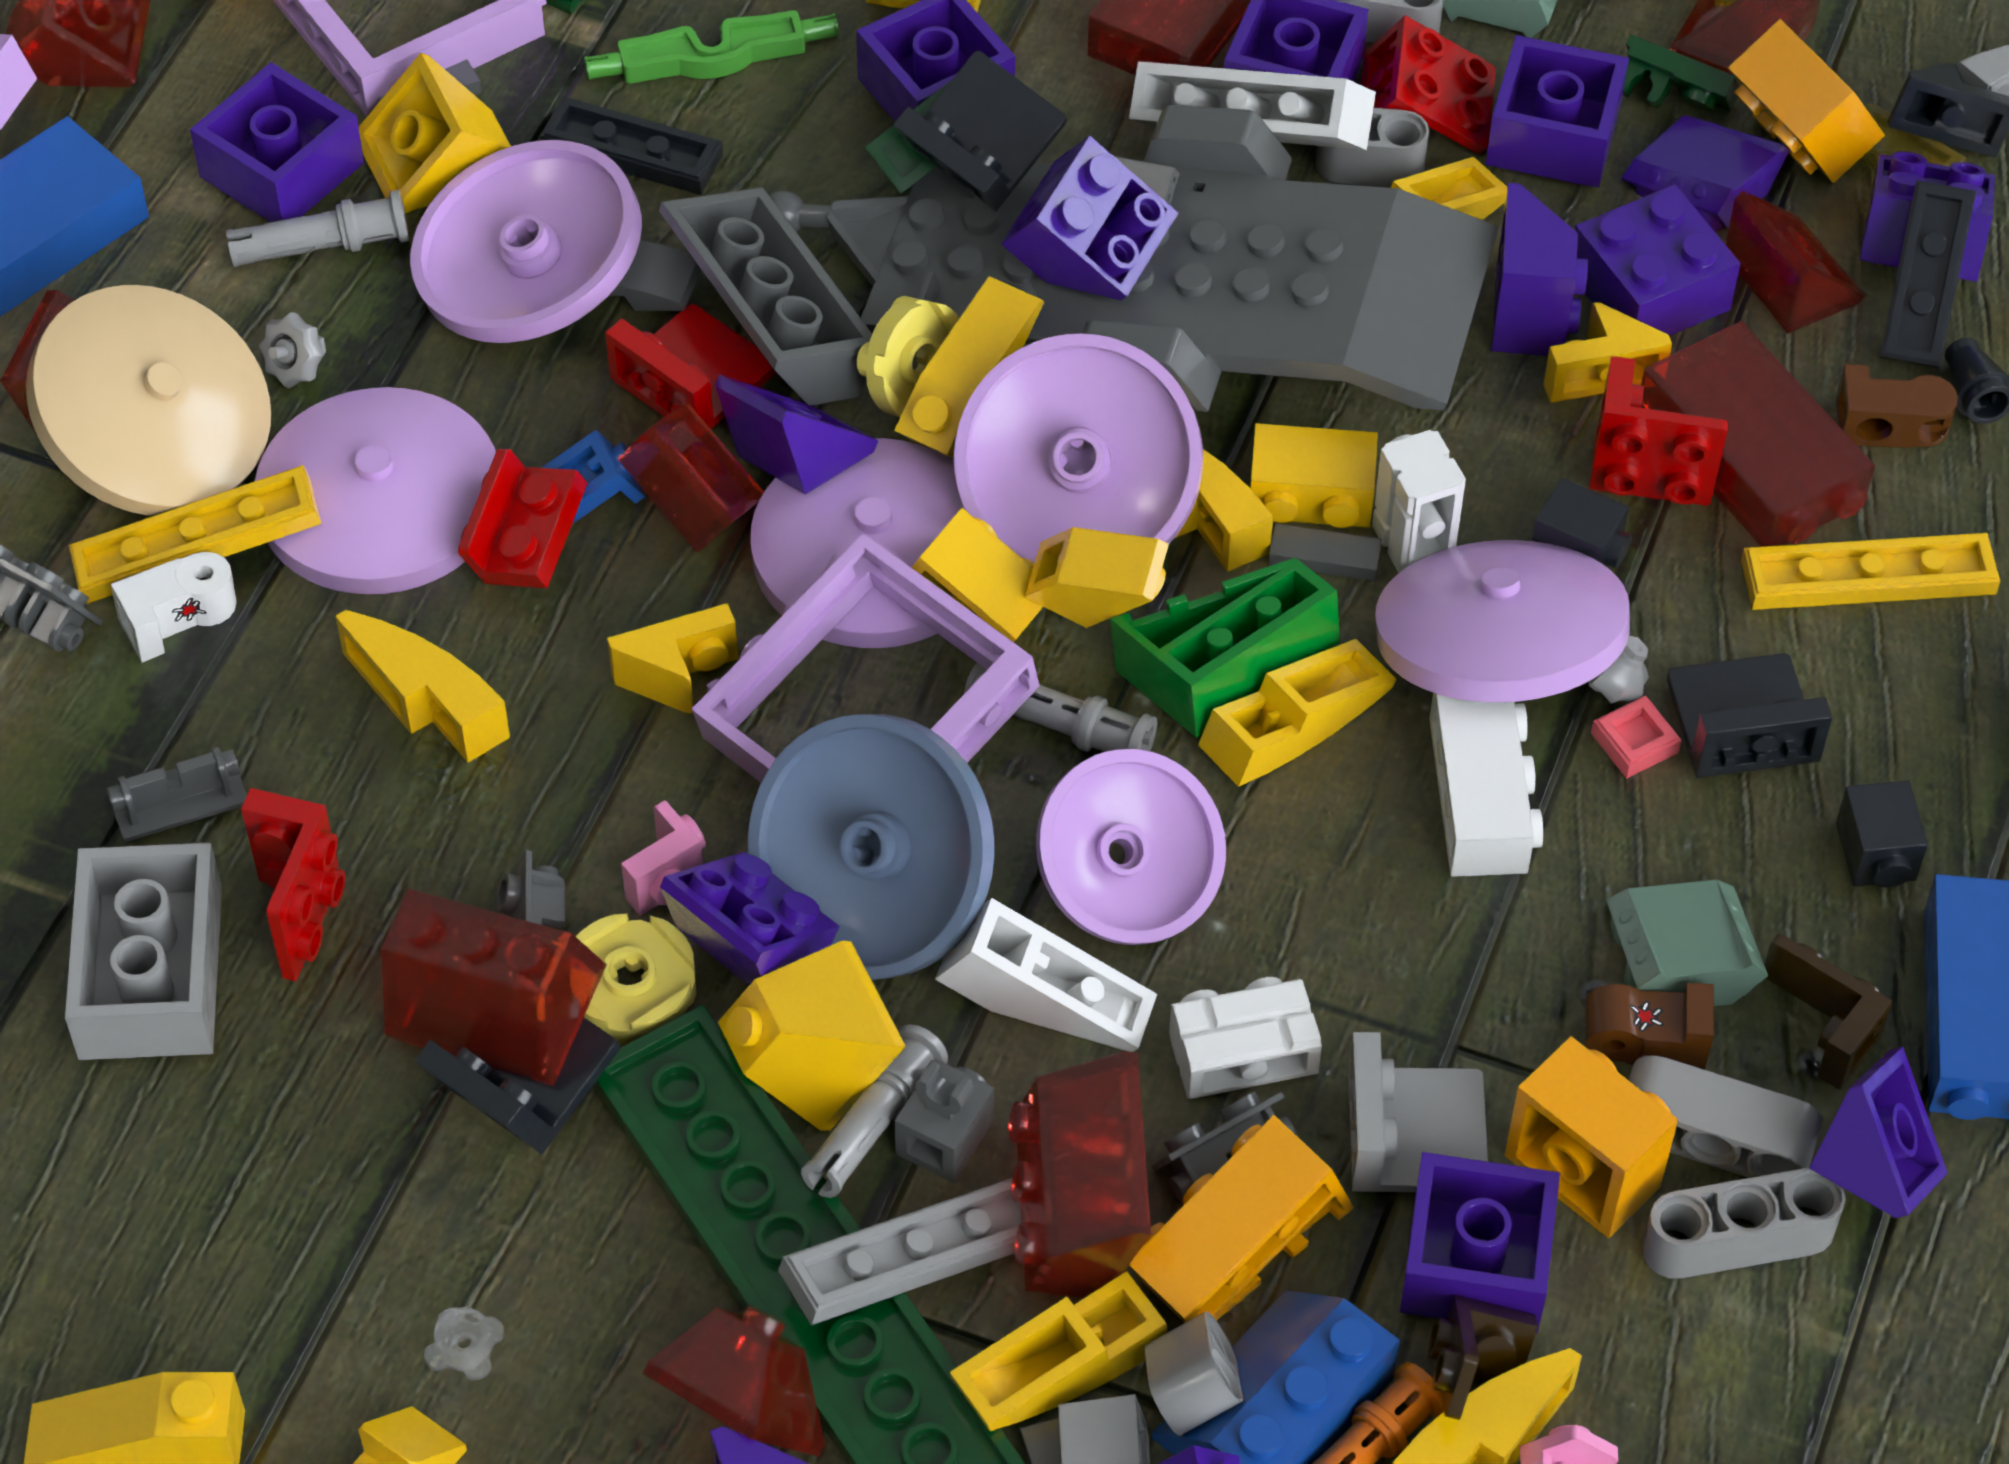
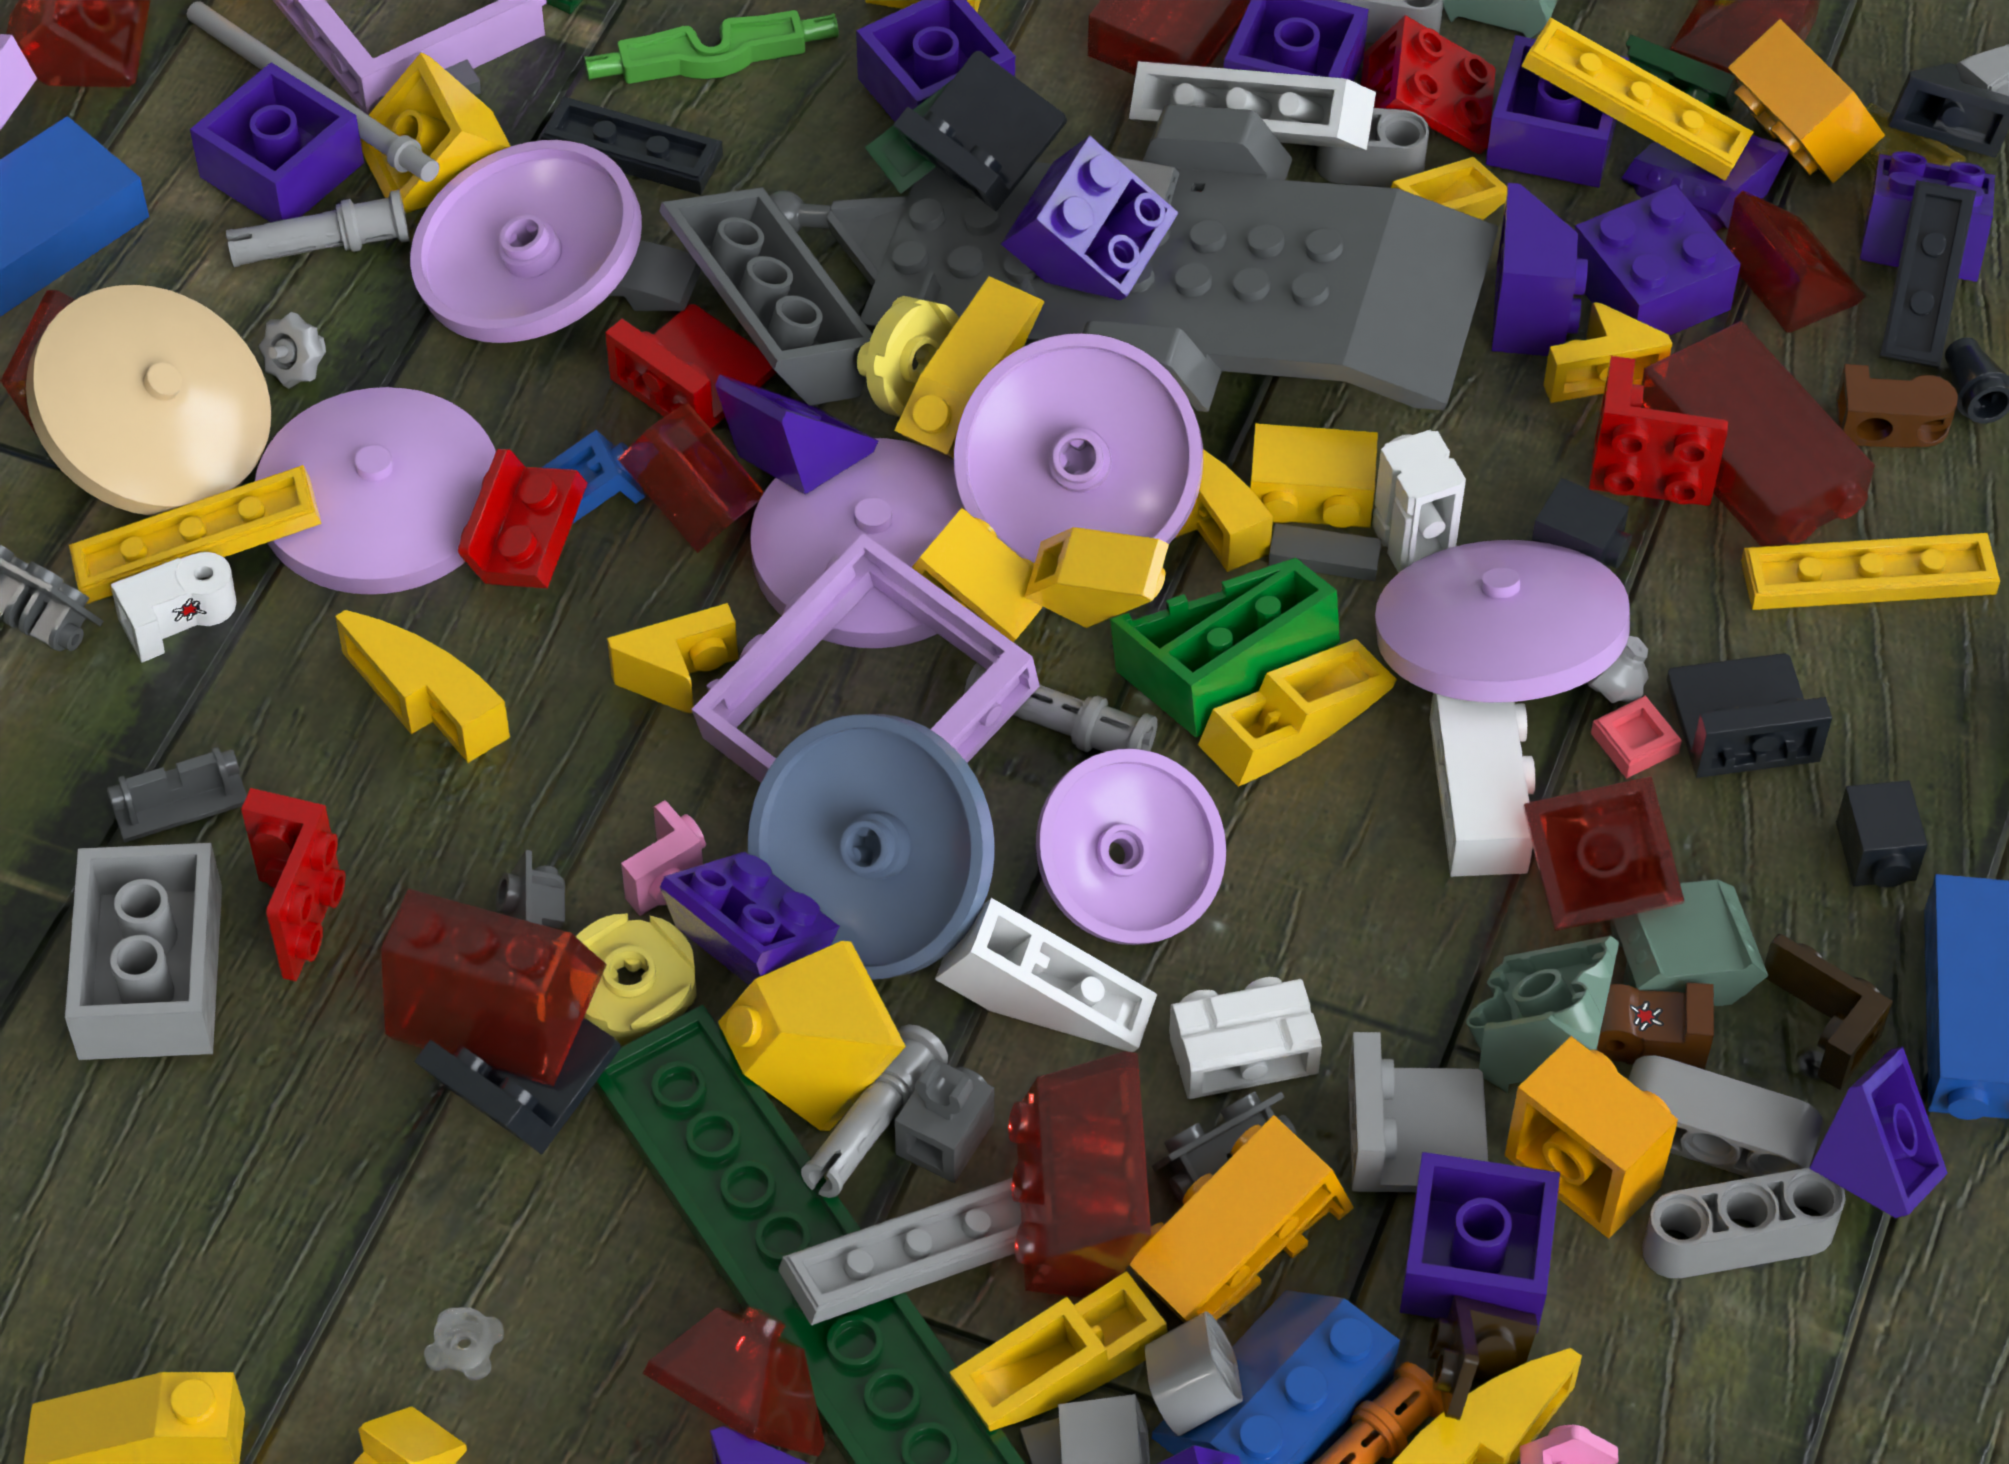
(401, 151): none -> light grey bar
(1540, 1004): none -> sand green slope
(1603, 853): none -> clear red slope
(1637, 99): none -> yellow tile

